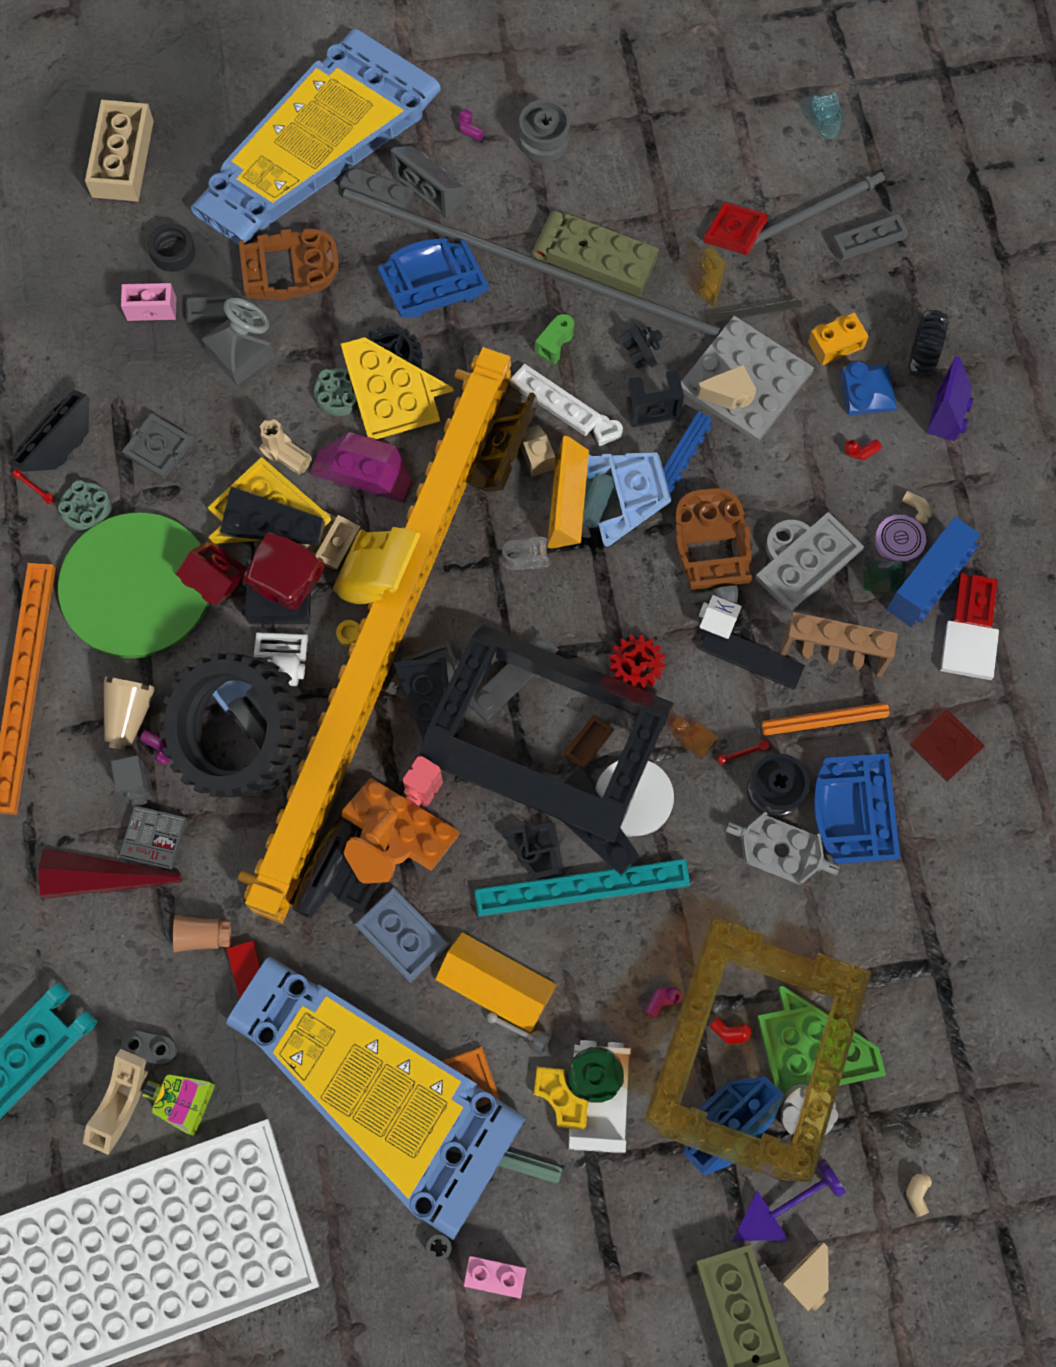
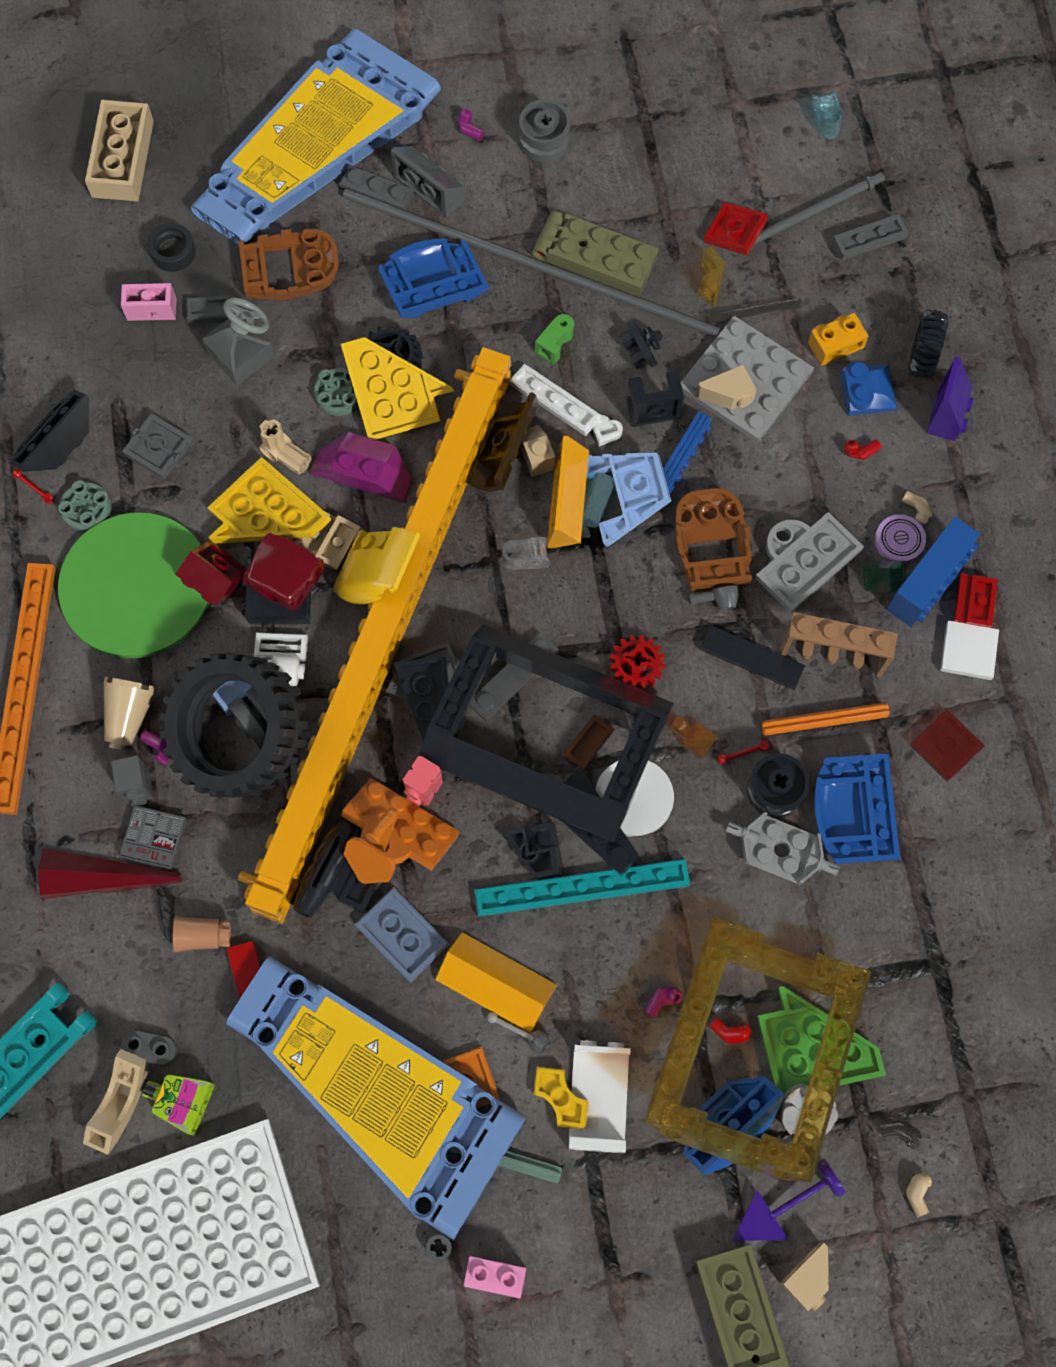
(255, 516): black wing -> none
(347, 632): yellow tile -> none
(596, 1074): dark green tile -> none
(719, 616): white brick -> none

